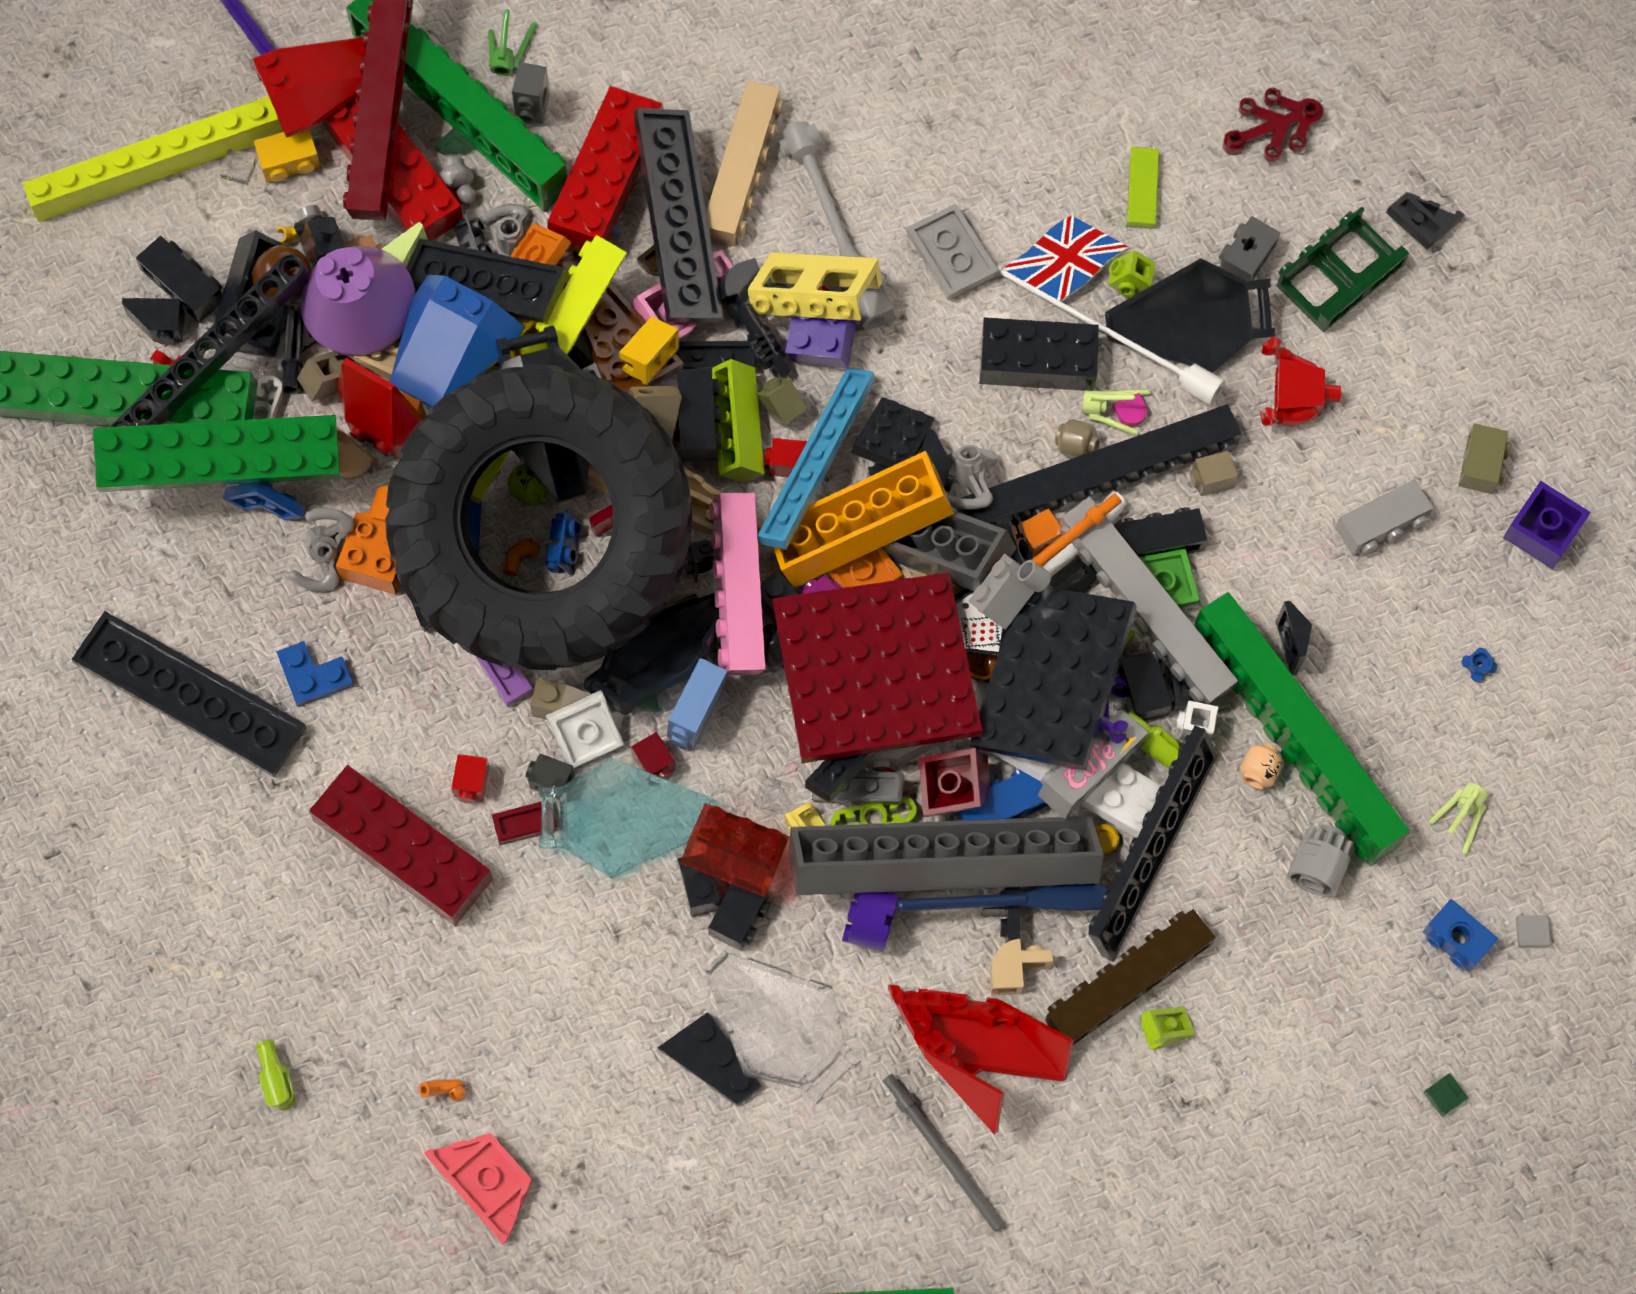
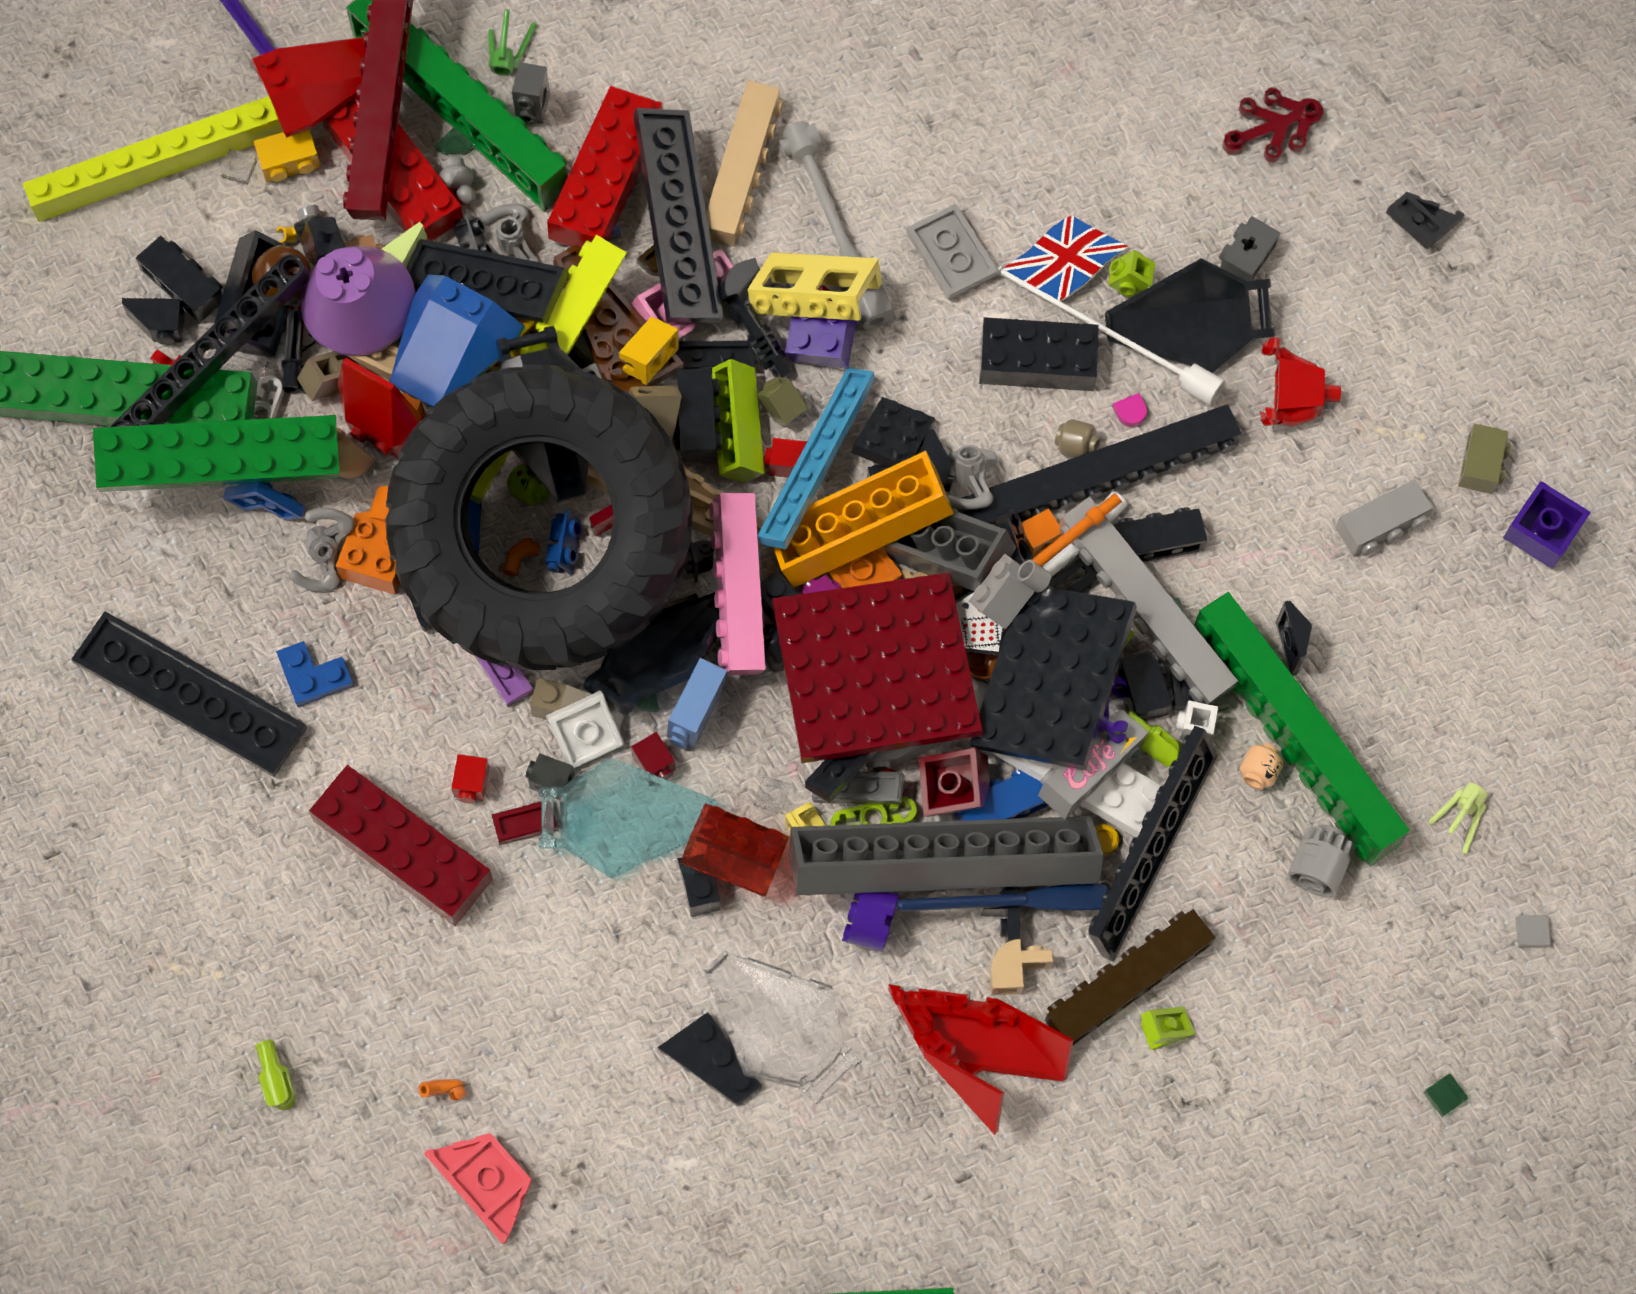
(541, 246): orange plate -> none
(737, 917): black brick -> none
(906, 1103): dark grey bar -> none
(1096, 402): yellowish green plant -> none
(1142, 187): lime tile -> none
(1174, 575): bright green slope -> none
(1213, 473): dark tan brick -> none
(1351, 286): dark green window -> none
(1455, 919): blue brick -> none
(1480, 655): blue plate -> none

